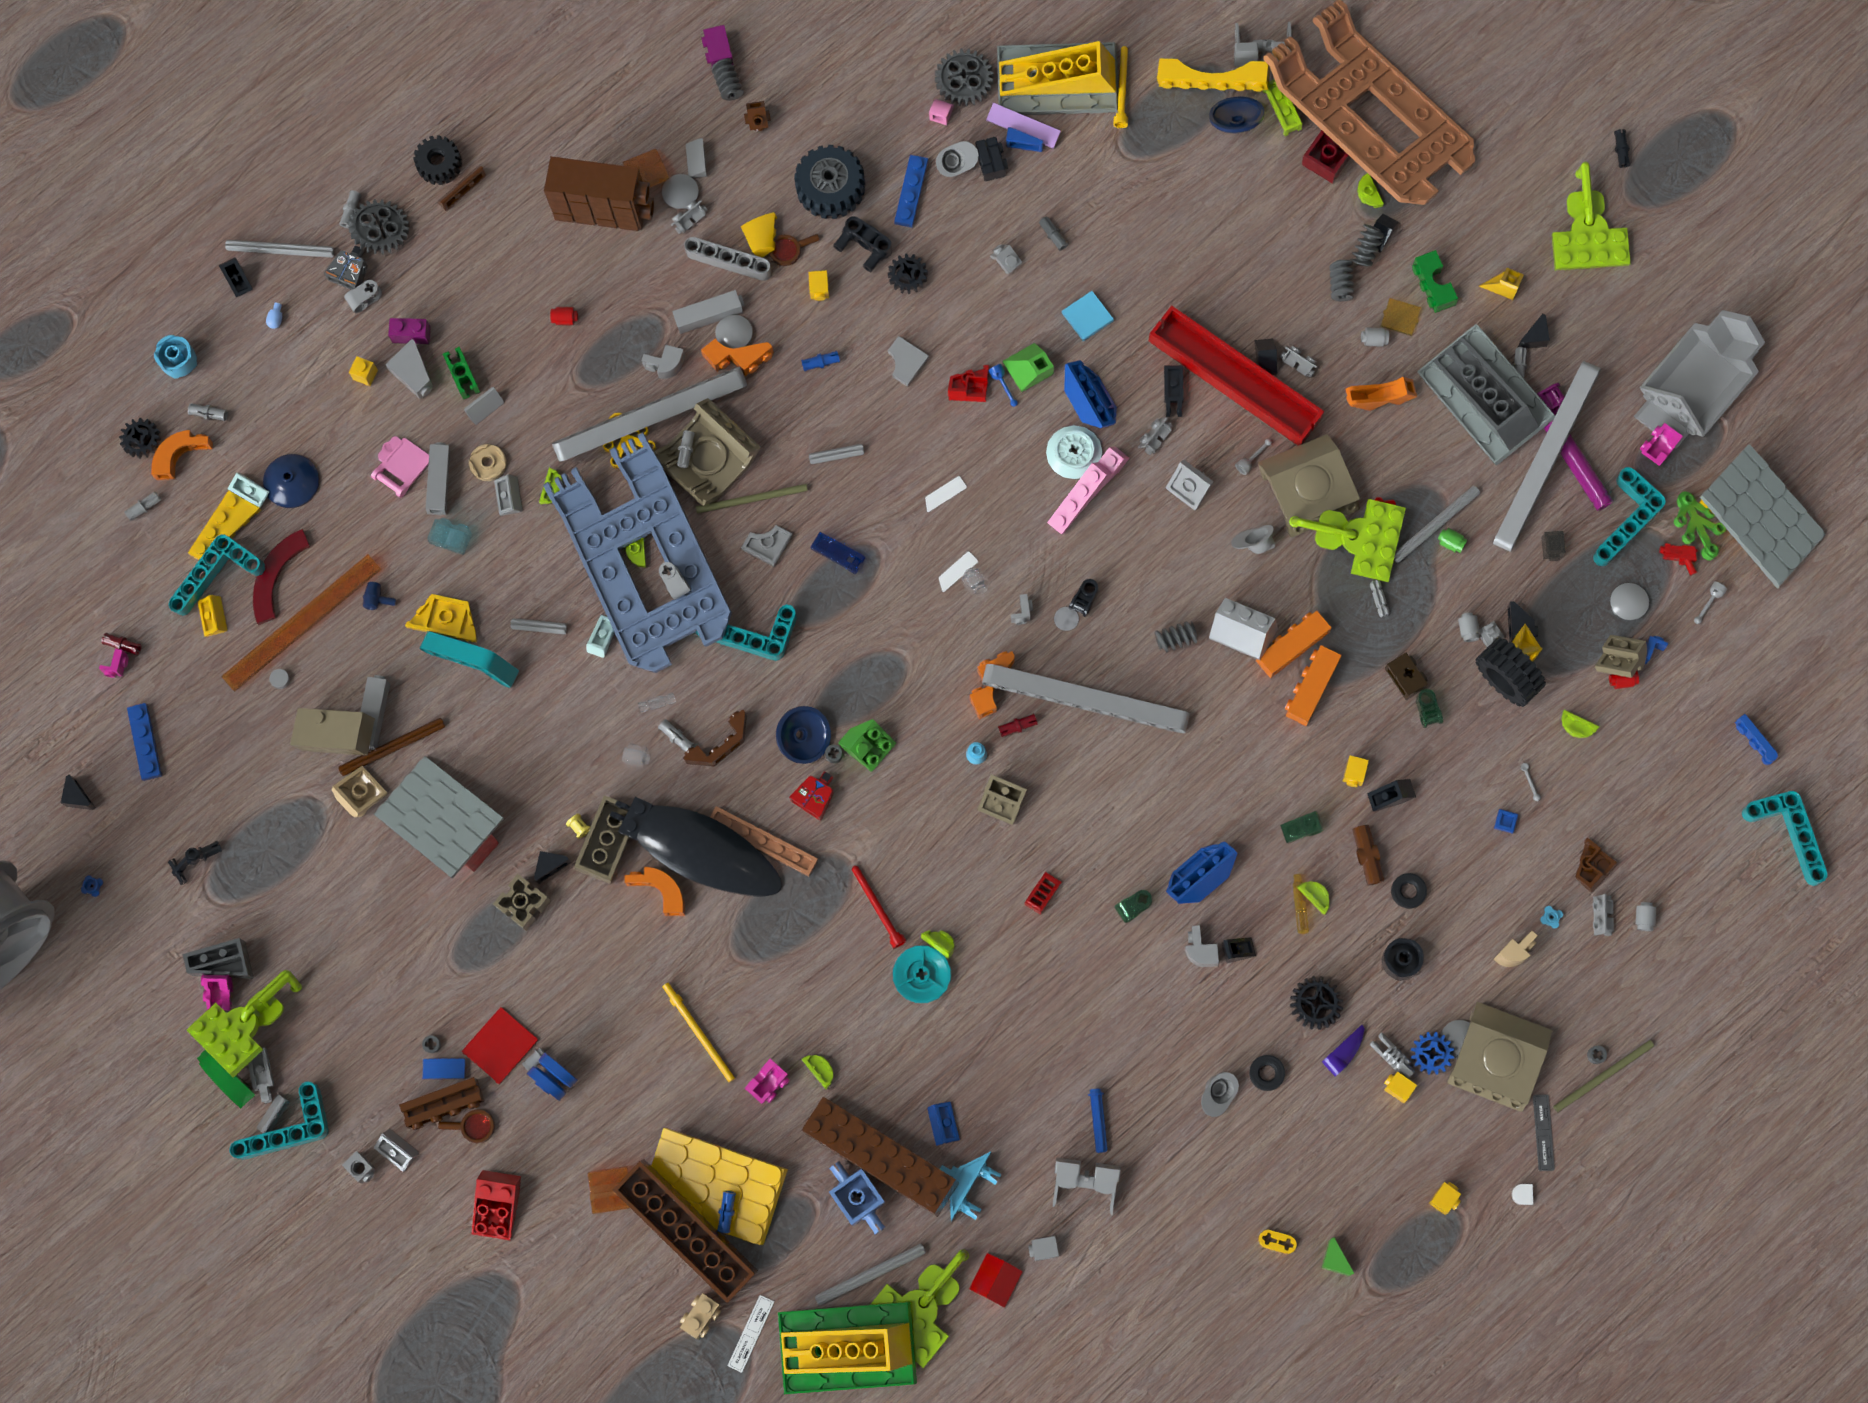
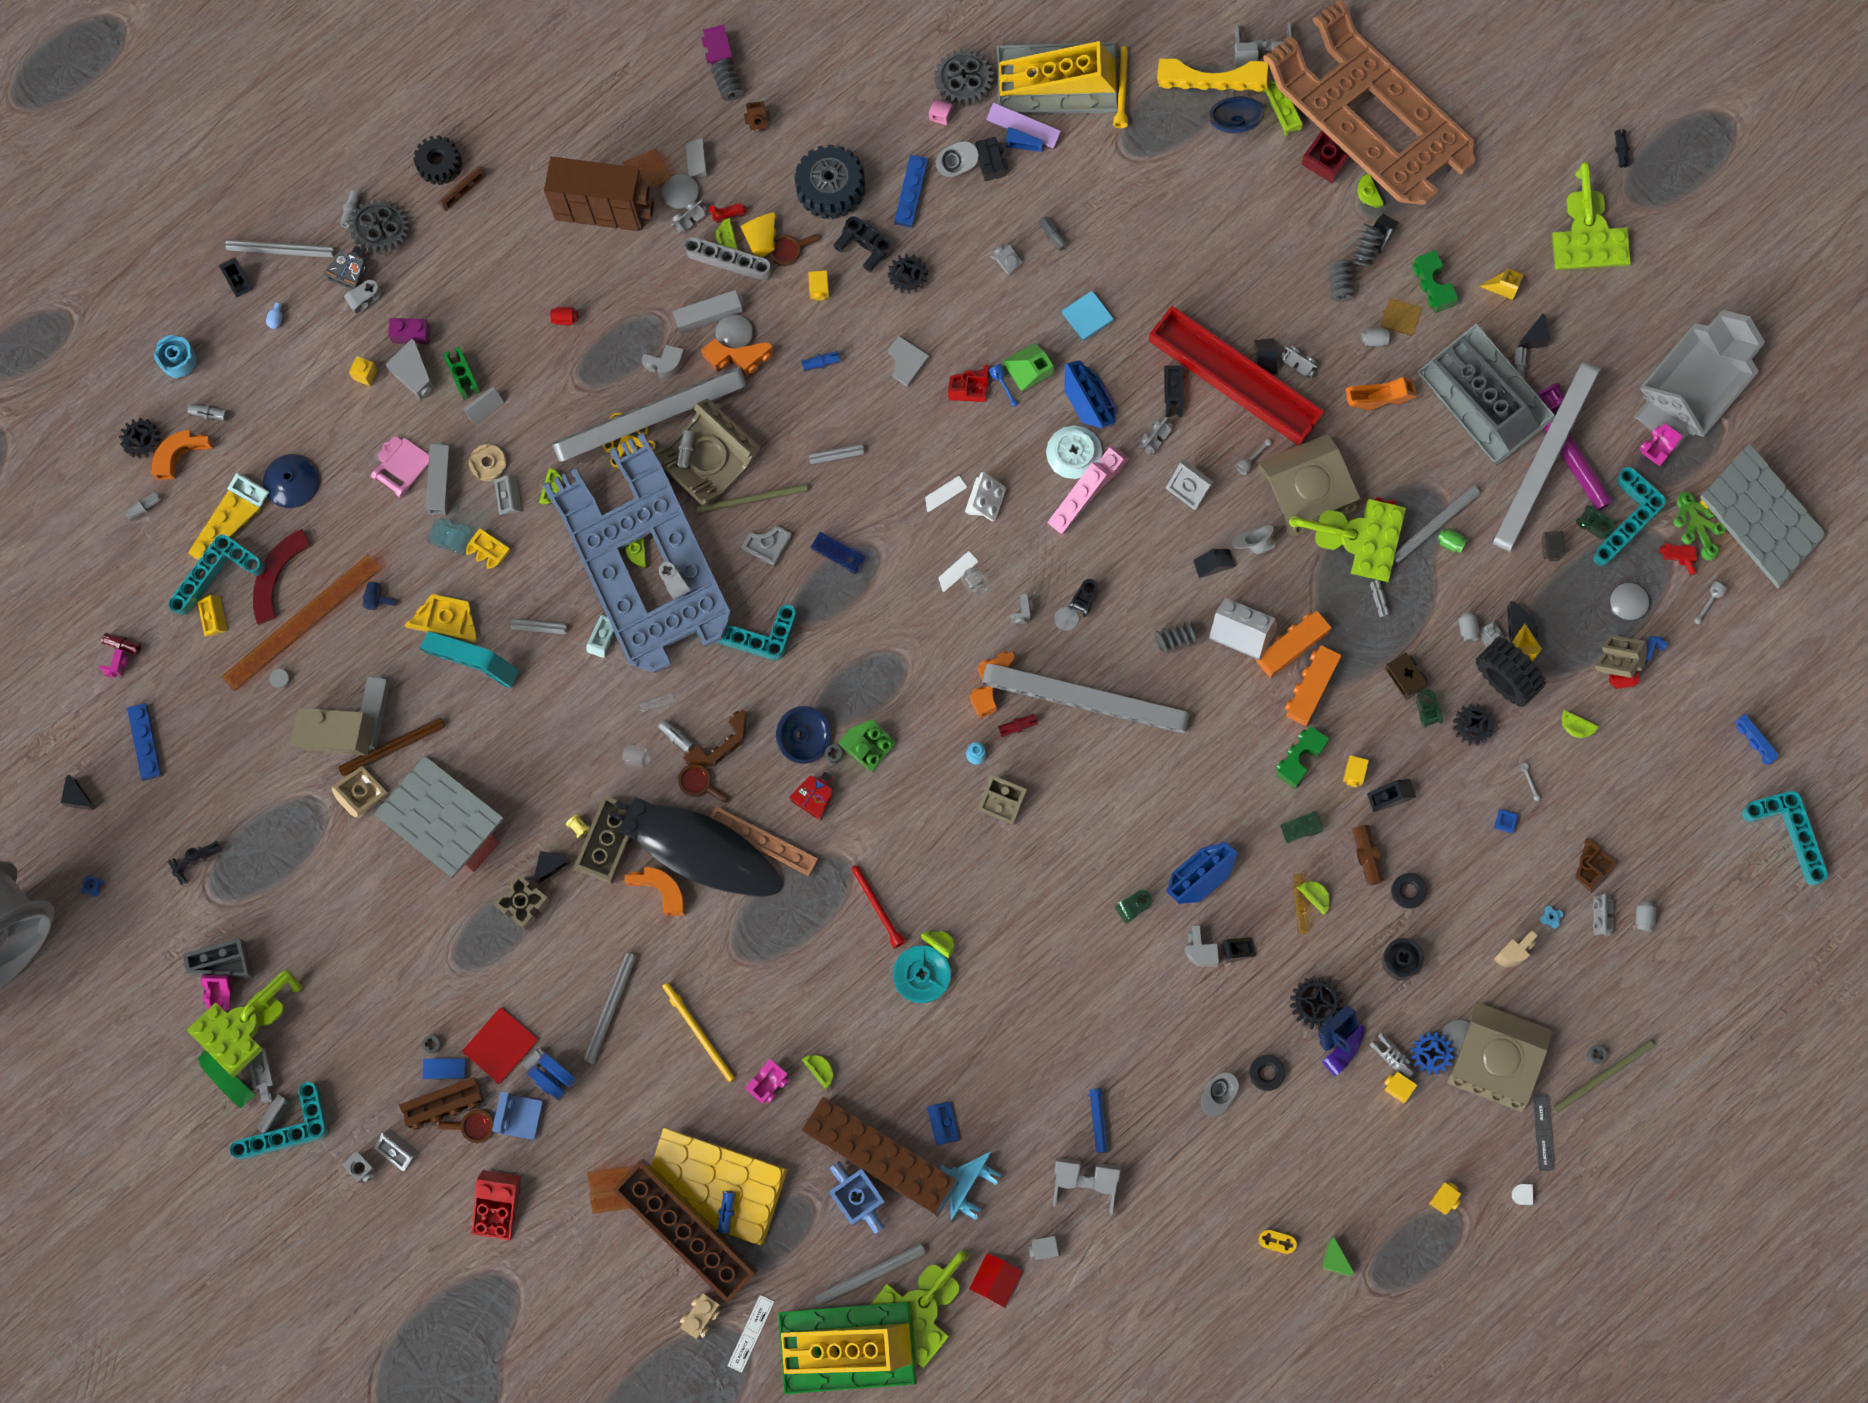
(487, 547): none -> yellow plate
(517, 1116): none -> medium blue bracket
(610, 1008): none -> light grey axle
(696, 781): none -> piece
(721, 214): none -> red piece
(725, 235): none -> lime plate
(986, 497): none -> white bracket
(1034, 906): red slope -> none
(1213, 562): none -> black slope
(1310, 742): none -> green arch
(1337, 1029): none -> dark blue piece
(1470, 718): none -> black gear
(1594, 522): none -> clear green piece

